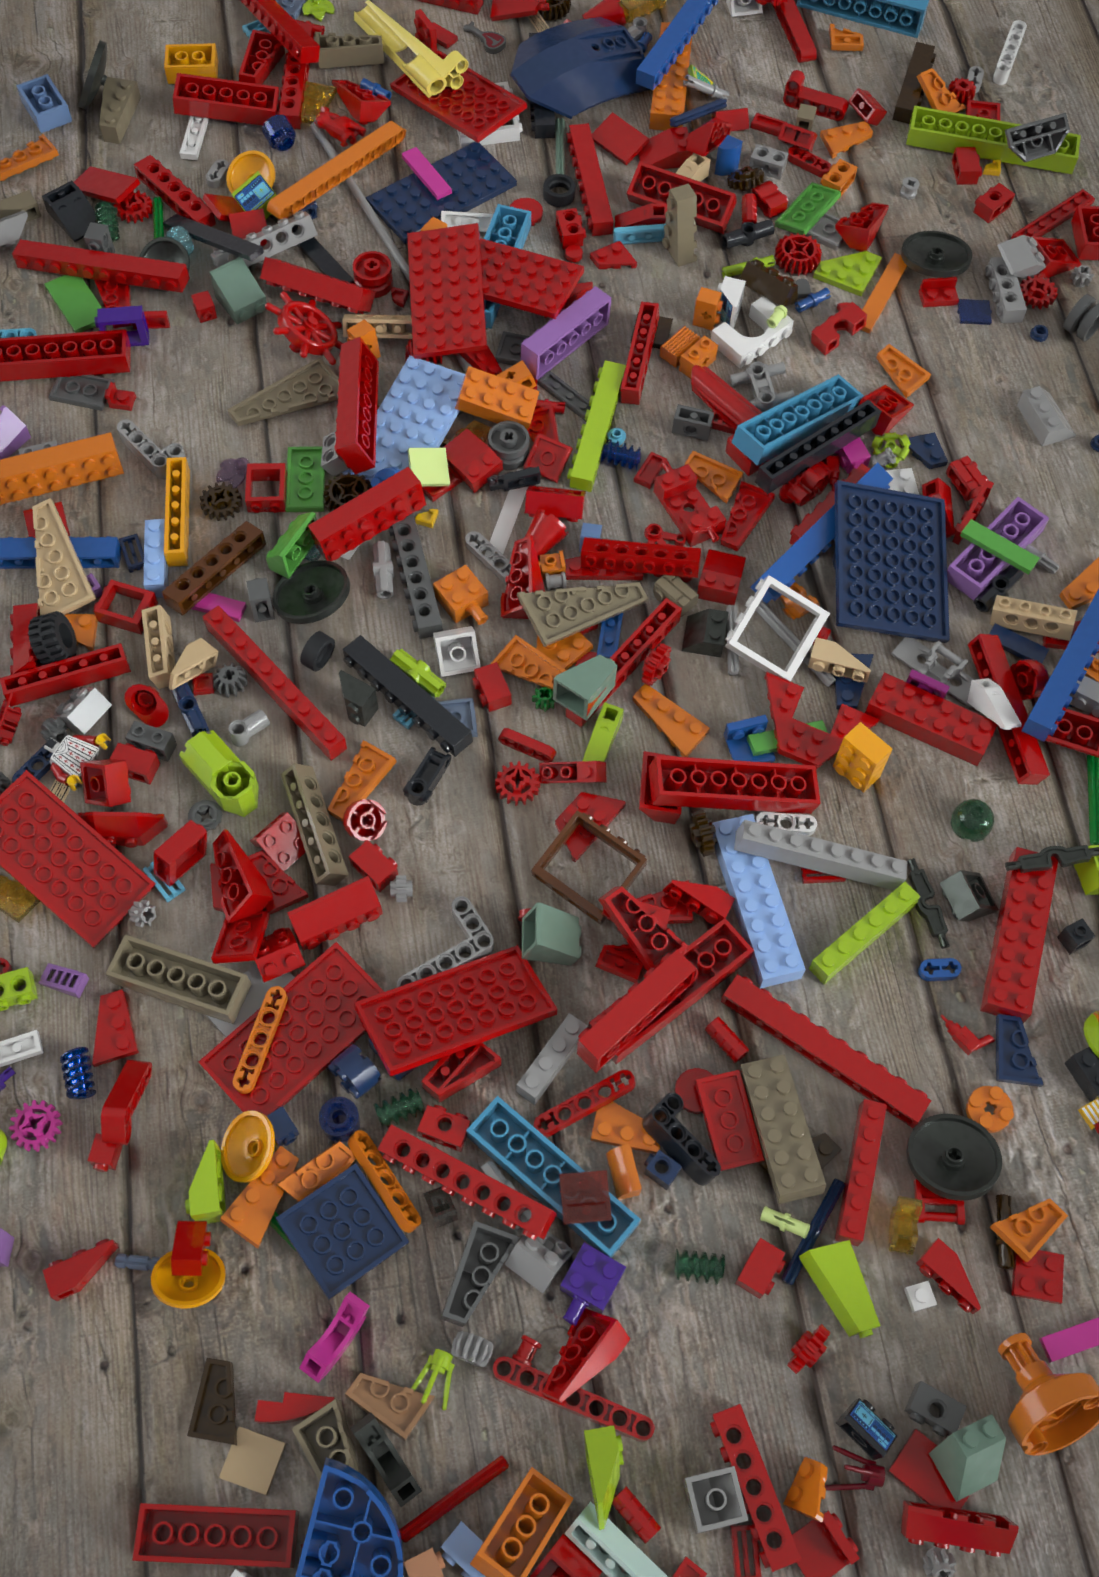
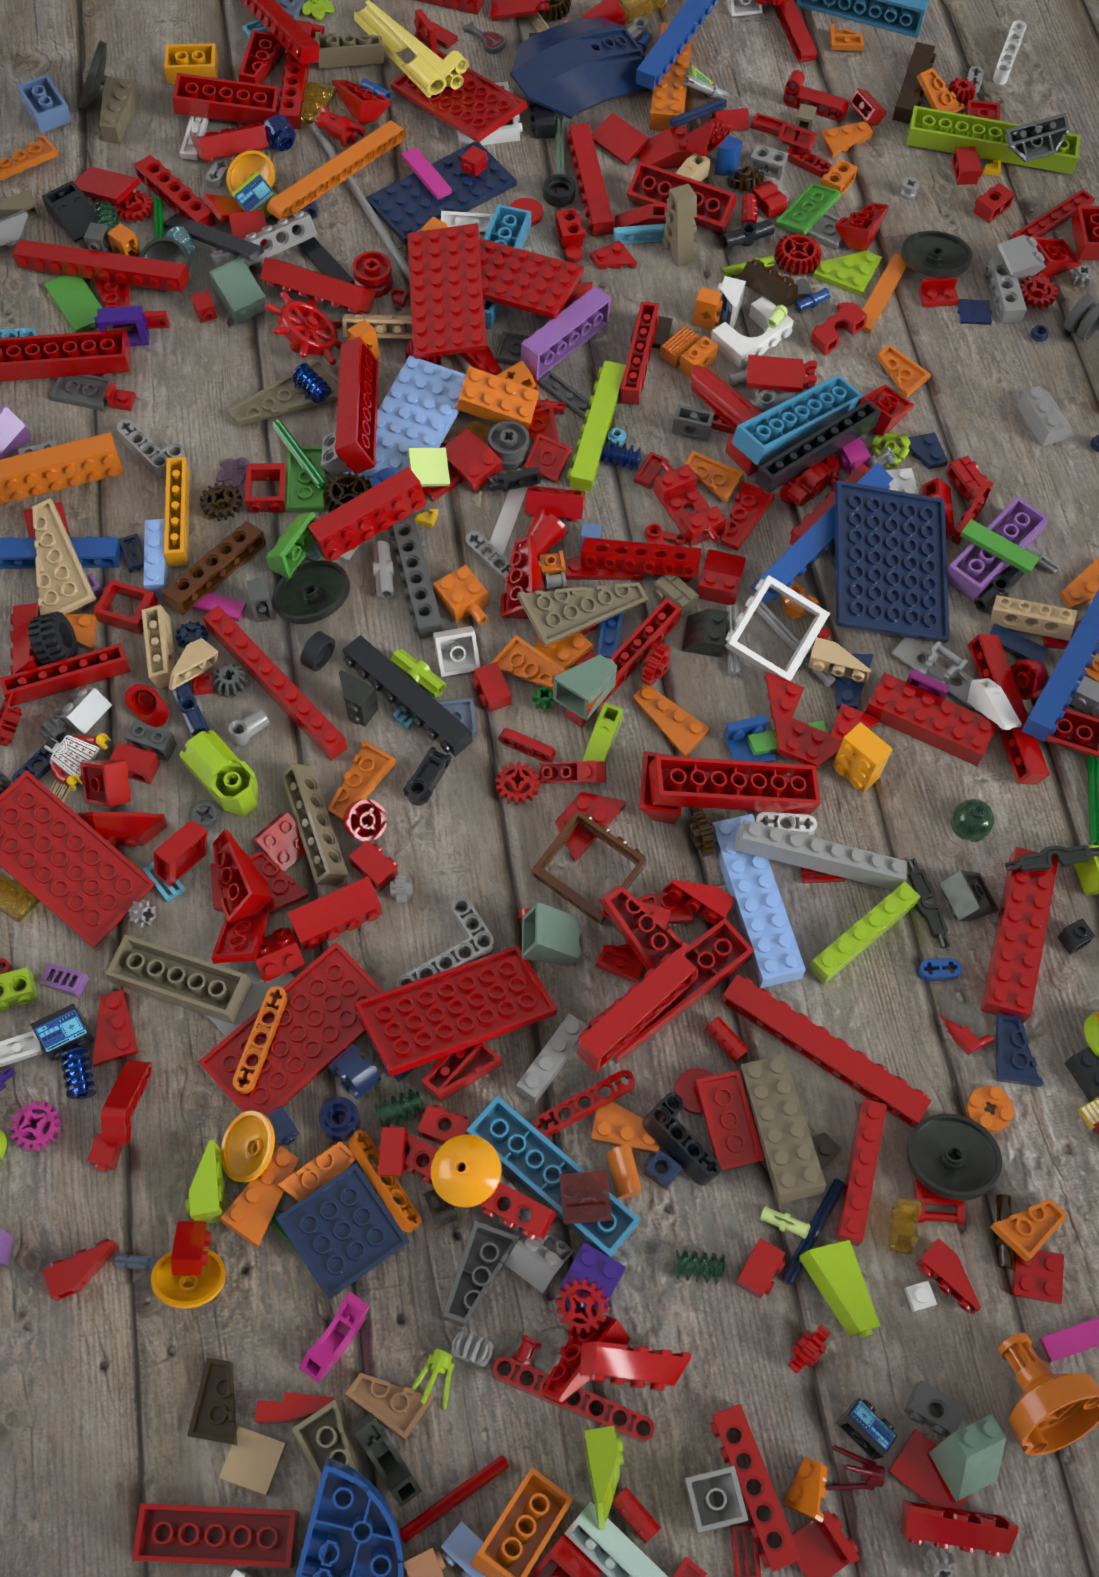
(62, 1031): none -> slope
(123, 241): none -> orange brick
(182, 633): none -> dark blue gear
(230, 141): none -> red wedge
(299, 454): none -> green axle
(311, 383): none -> clear blue piece
(392, 1151): none -> red tile
(474, 161): none -> red brick
(476, 1181): none -> light orange dish
(588, 1313): none -> red gear
(632, 1365): none -> red wedge
(780, 373): none -> red tile

